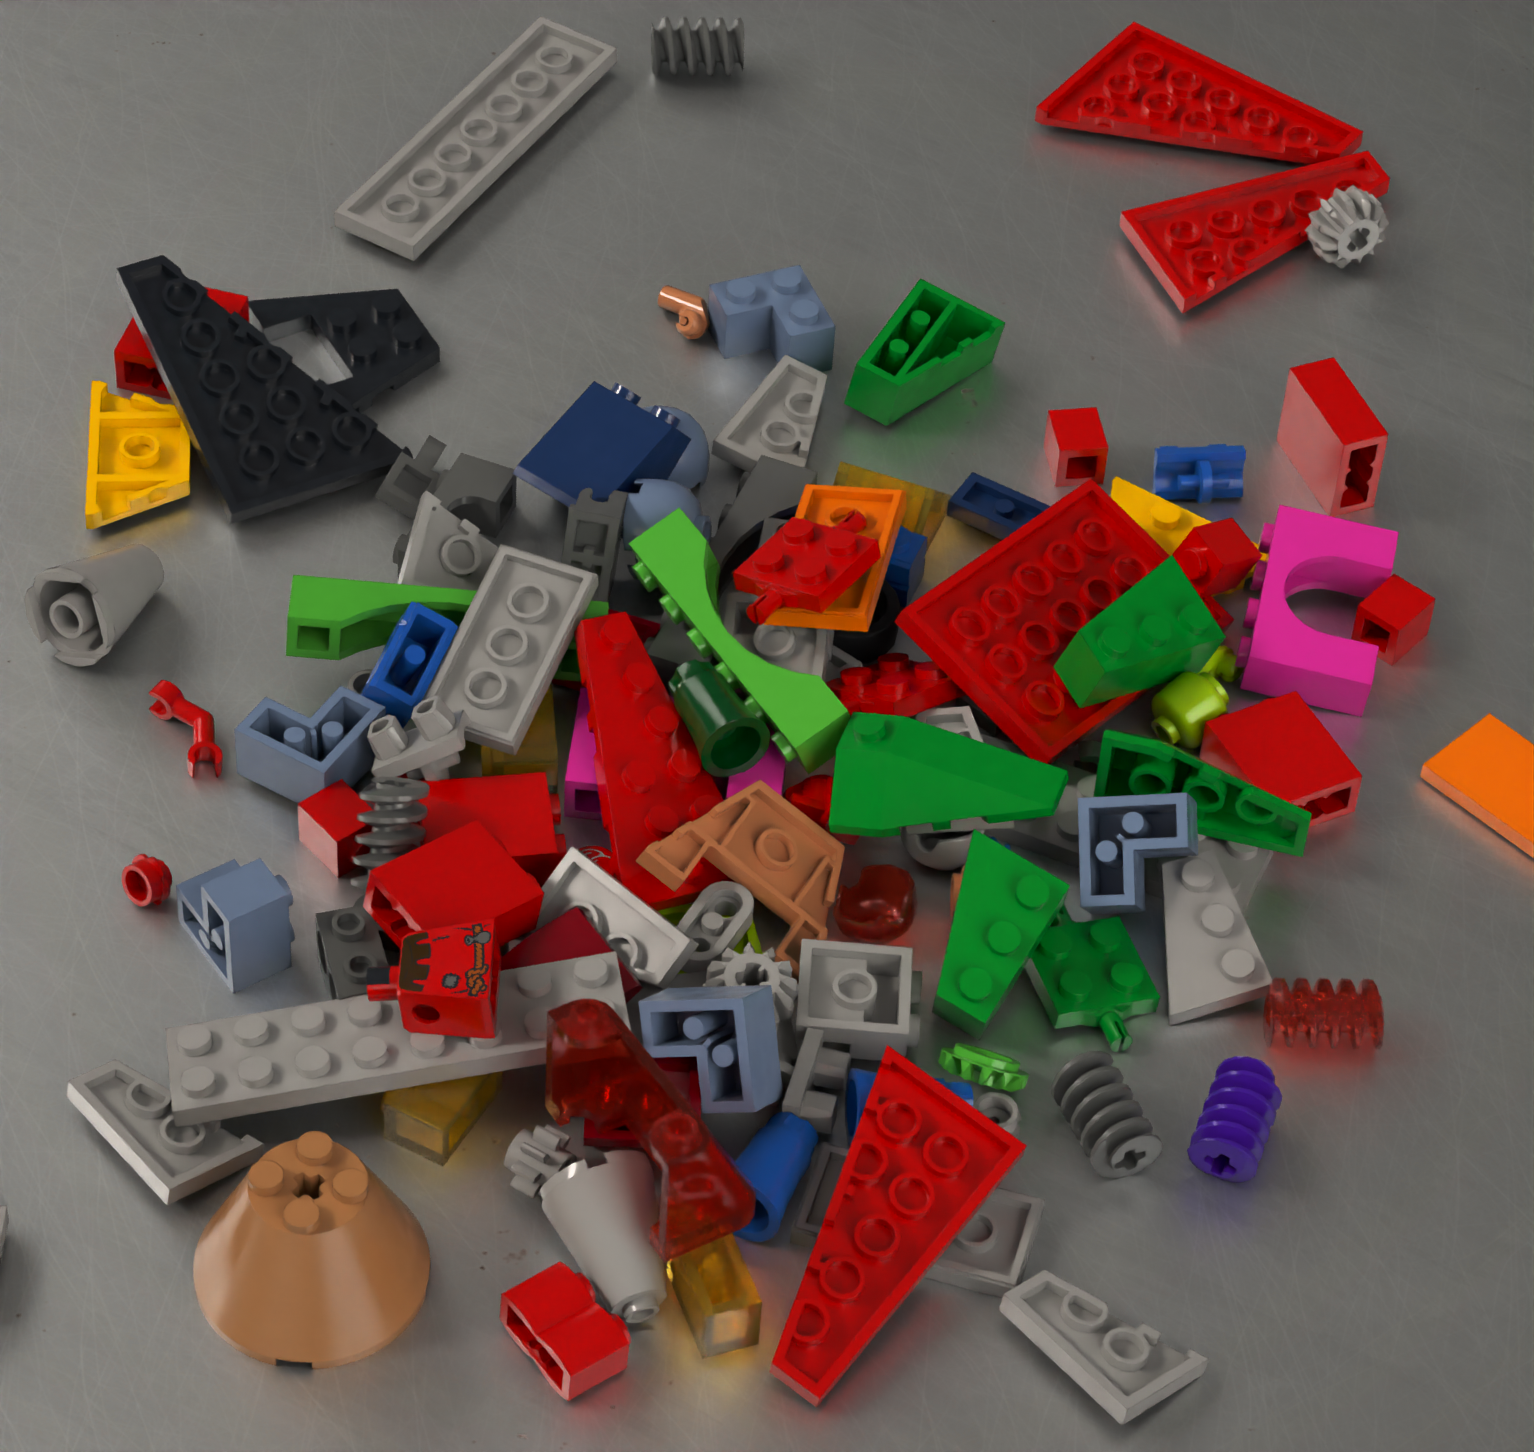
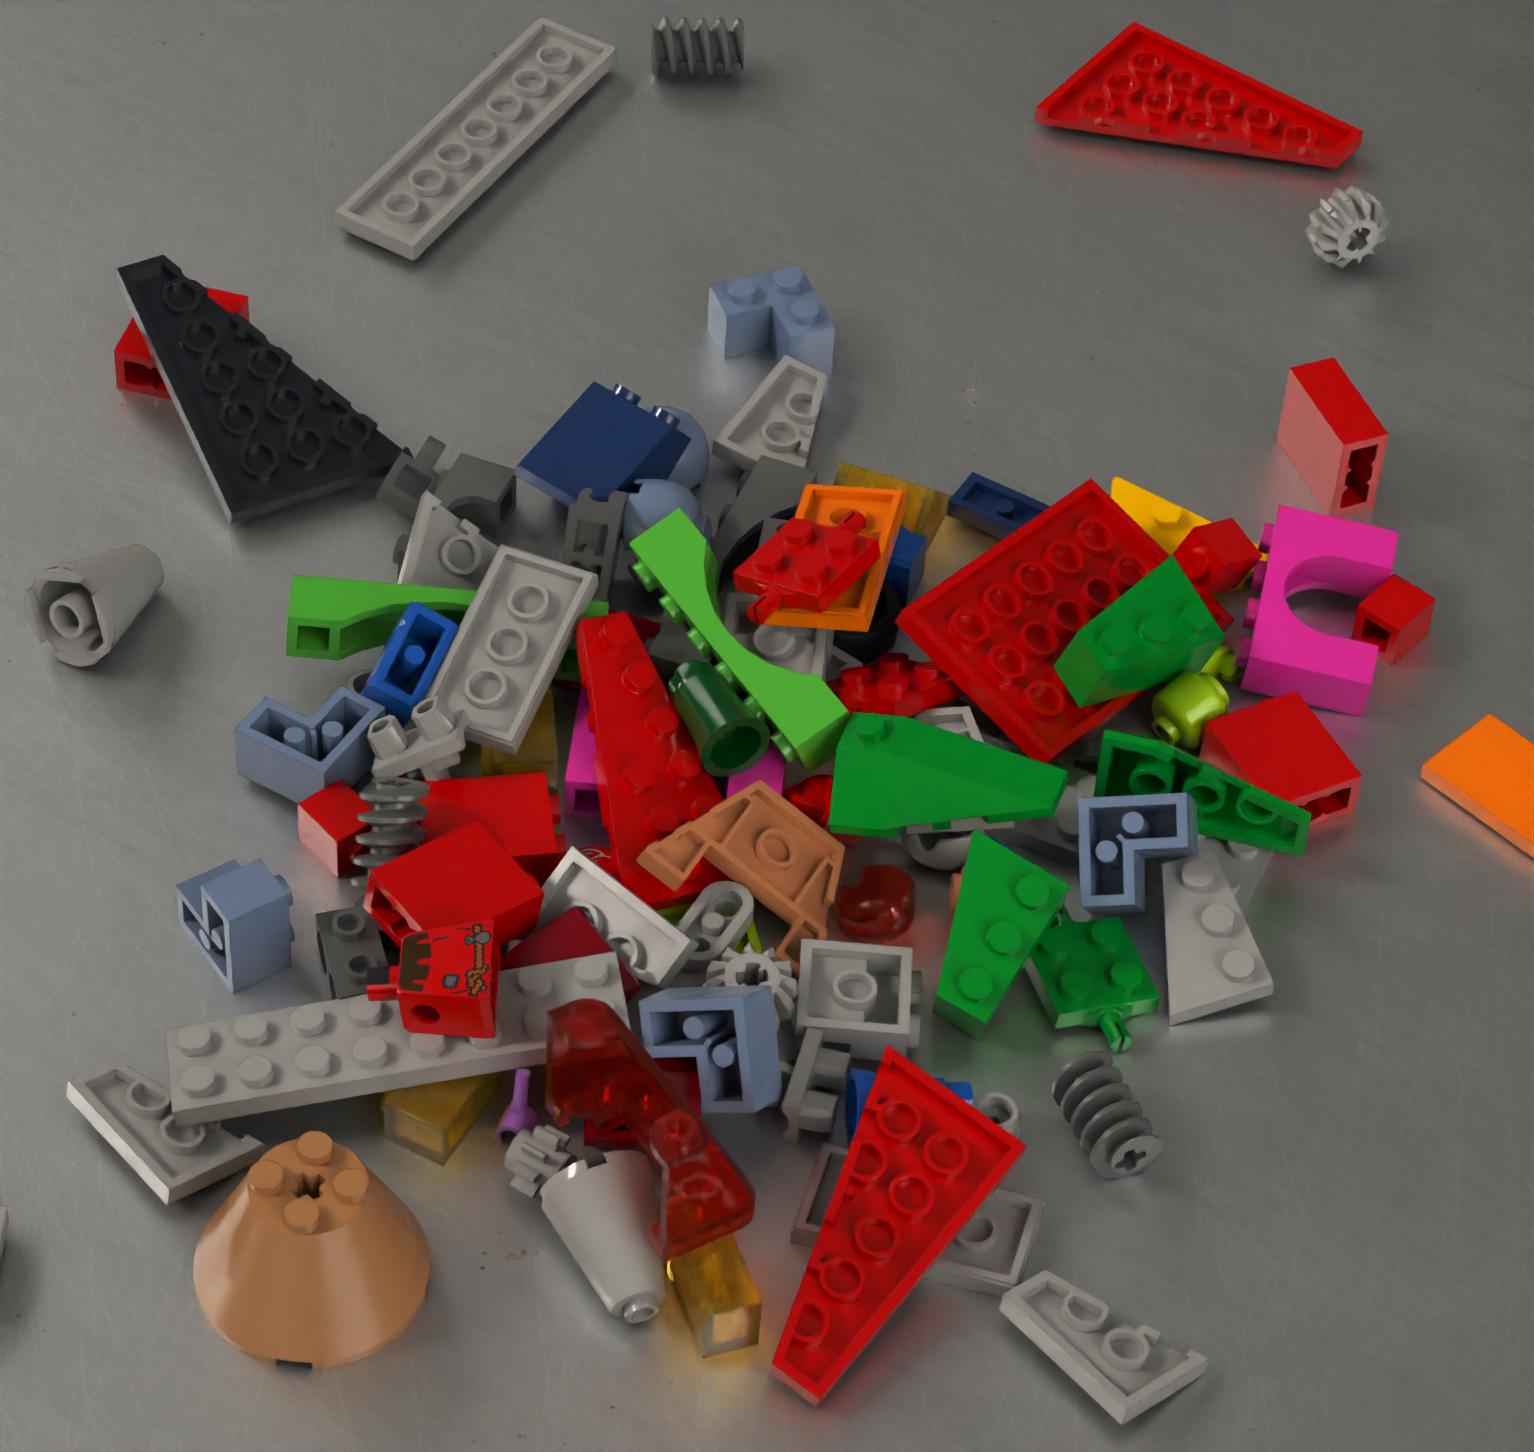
(134, 456): yellow wing -> none
(147, 880): red plate -> none
(173, 704): red arm -> none
(367, 334): black wing -> none
(517, 1114): none -> medium lavender hand
(565, 1330): red brick -> none
(689, 307): nougat arm -> none
(775, 1165): blue plant -> none
(921, 353): green wedge -> none
(983, 1067): bright green gear -> none
(1075, 446): red brick -> none
(1198, 472): blue hips -> none
(1227, 232): red wing -> none
(1235, 1120): dark purple piece -> none
(1323, 1011): clear red piece -> none

